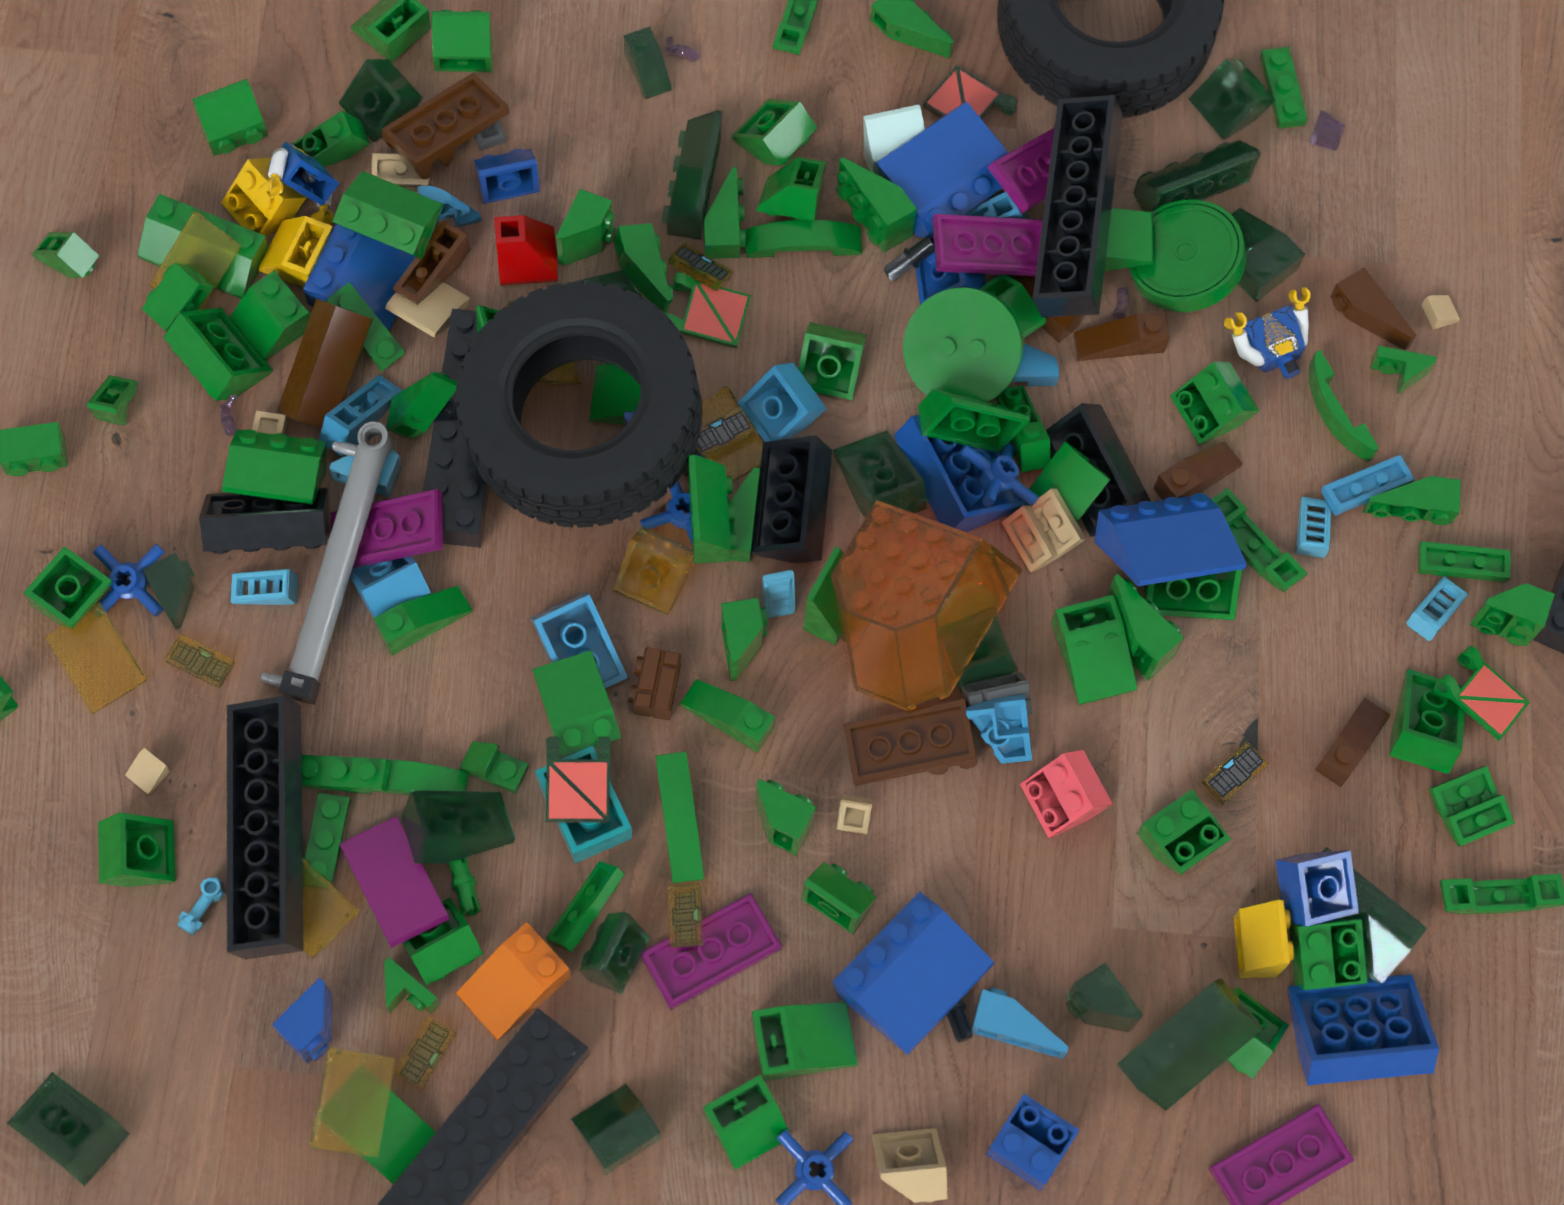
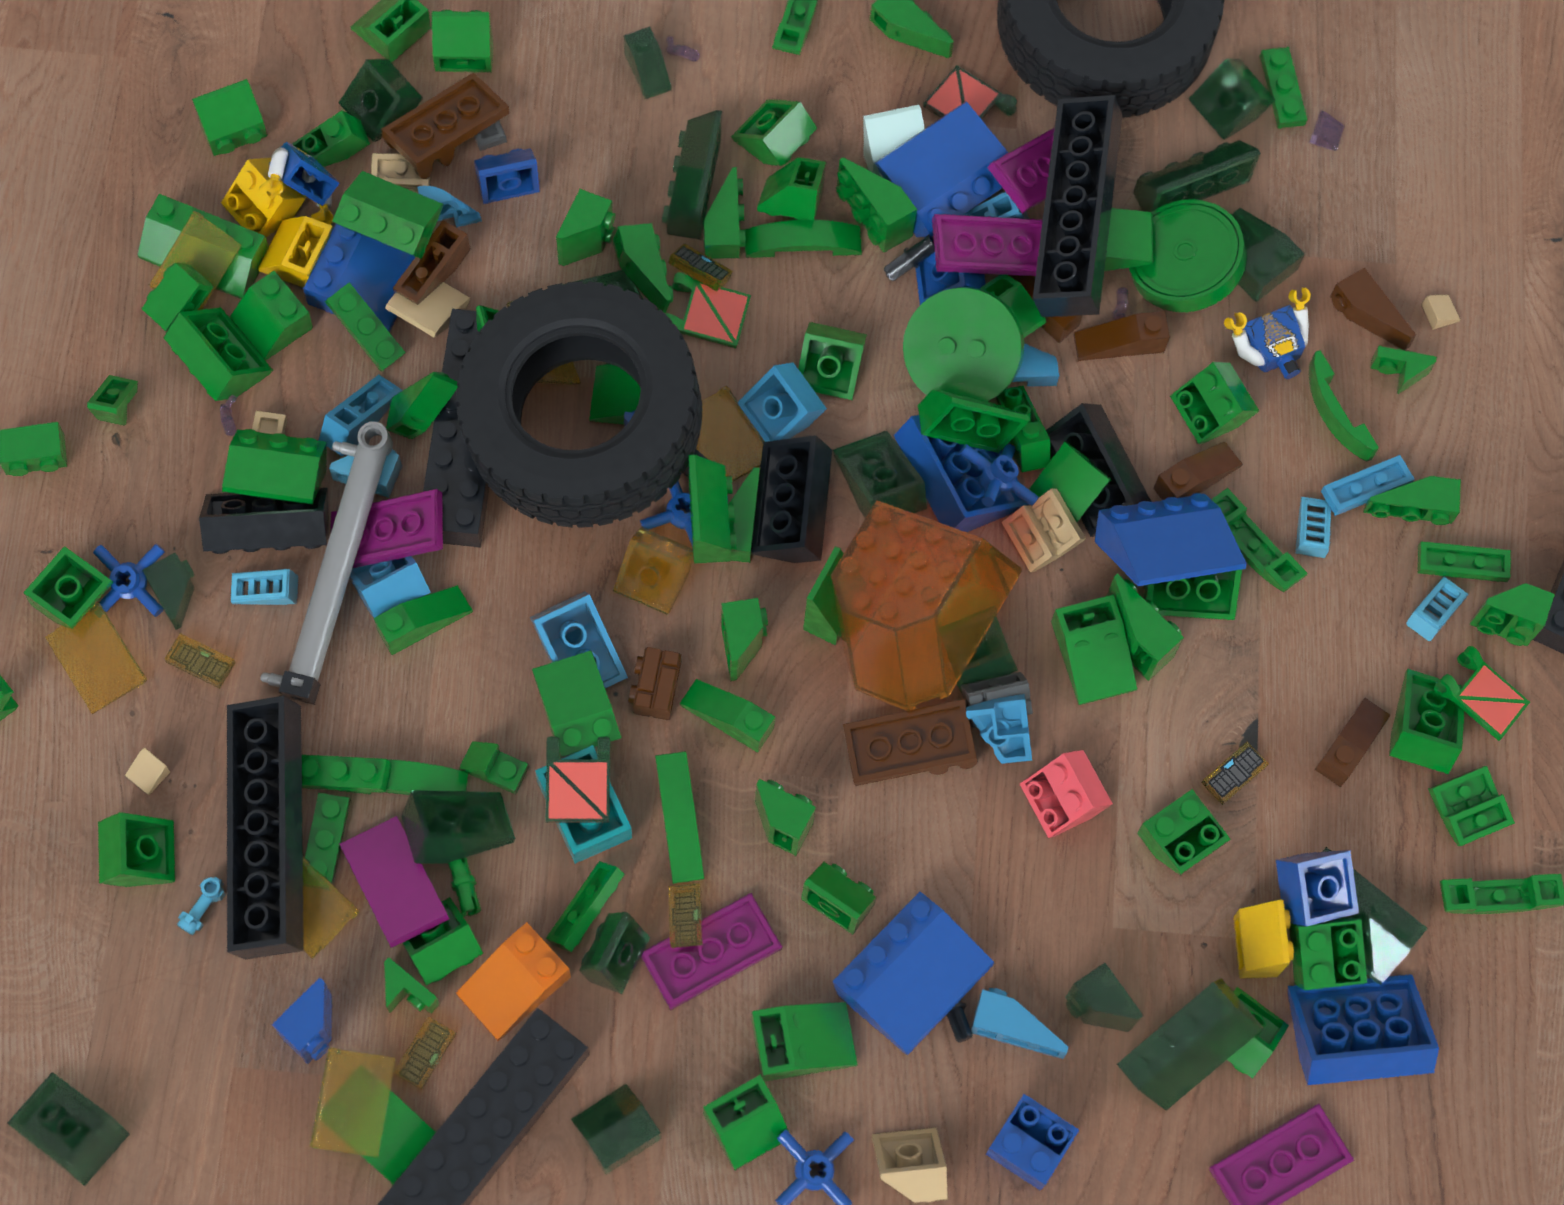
(66, 254): green slope -> none
(324, 363): reddish brown slope -> none
(525, 250): red slope -> none
(724, 432): tile -> none
(778, 593): medium azure slope -> none
(854, 814): tan slope -> none

